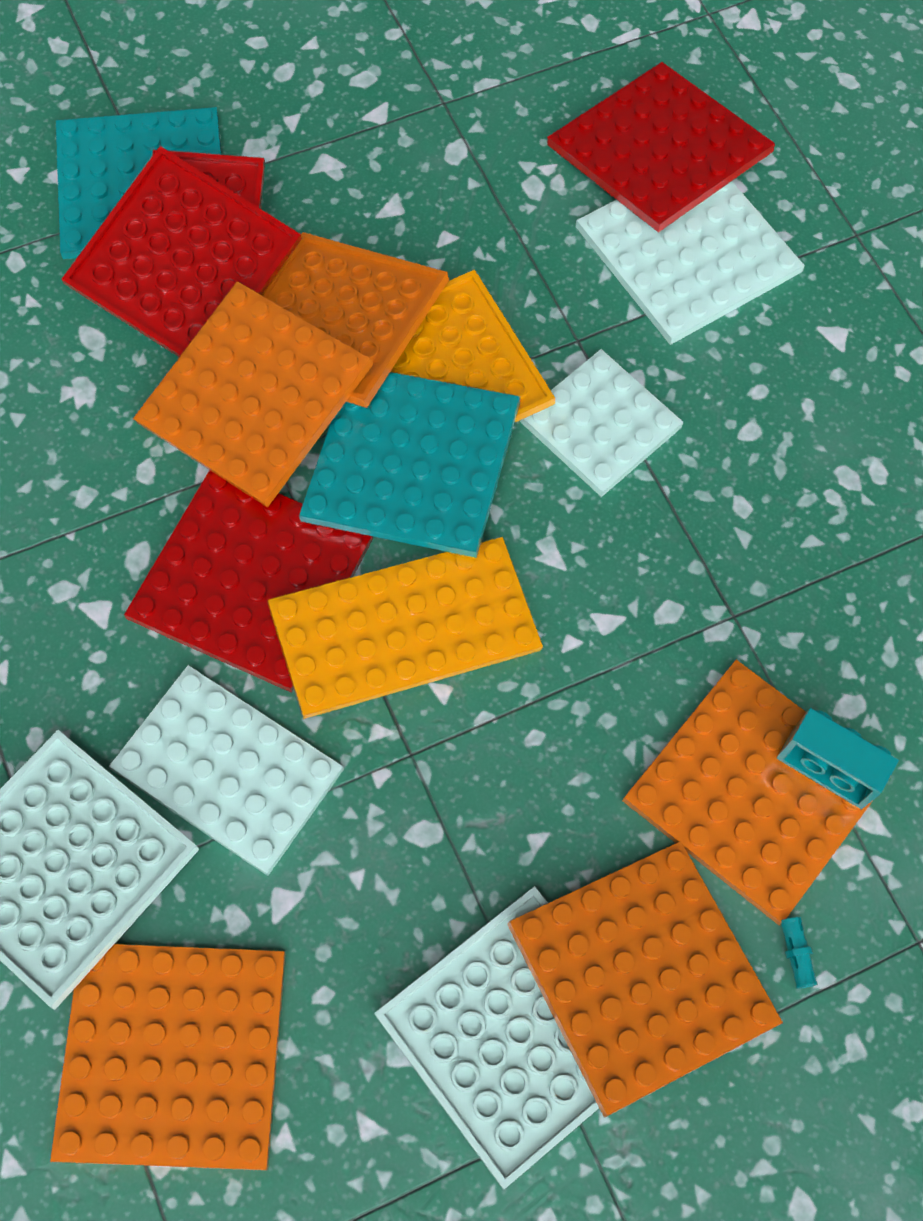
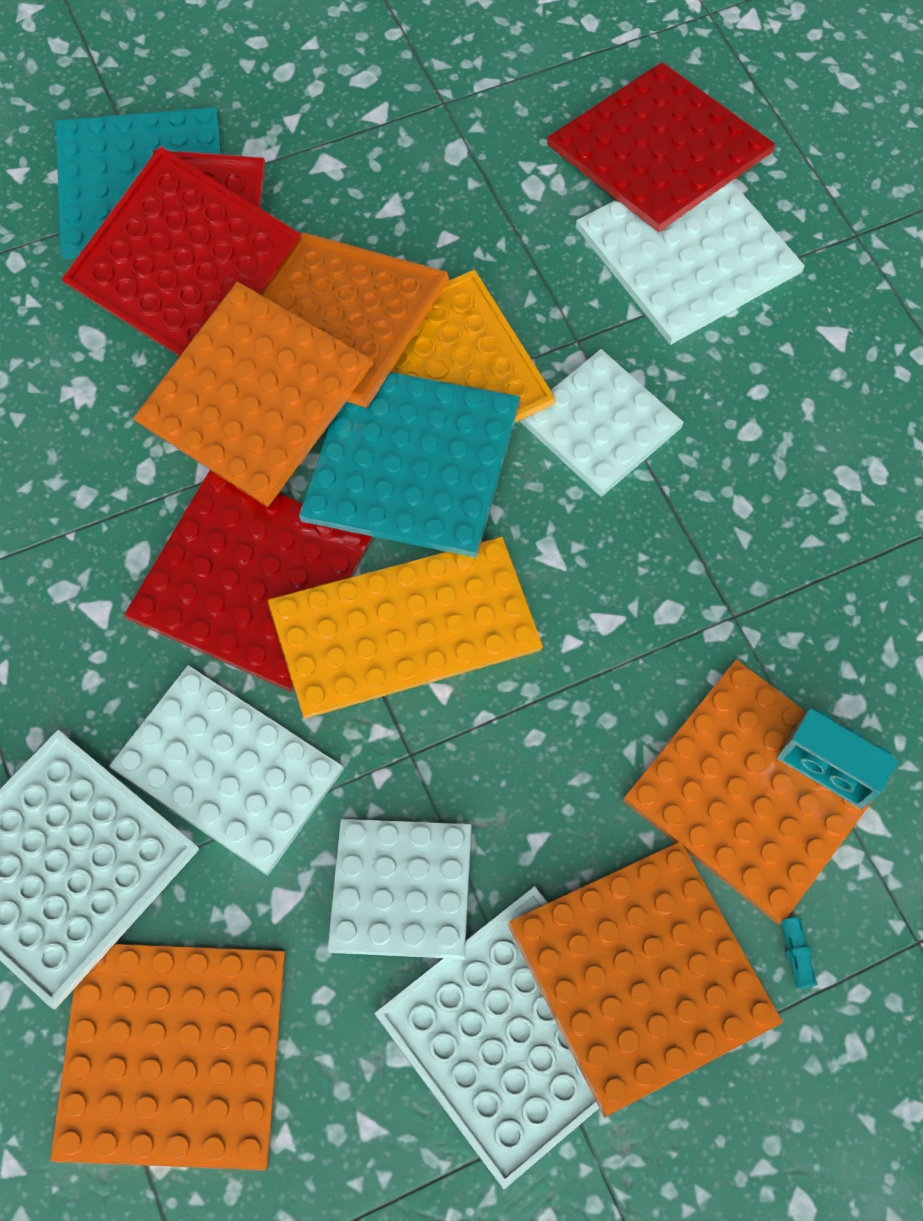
(401, 889): none -> light aqua plate

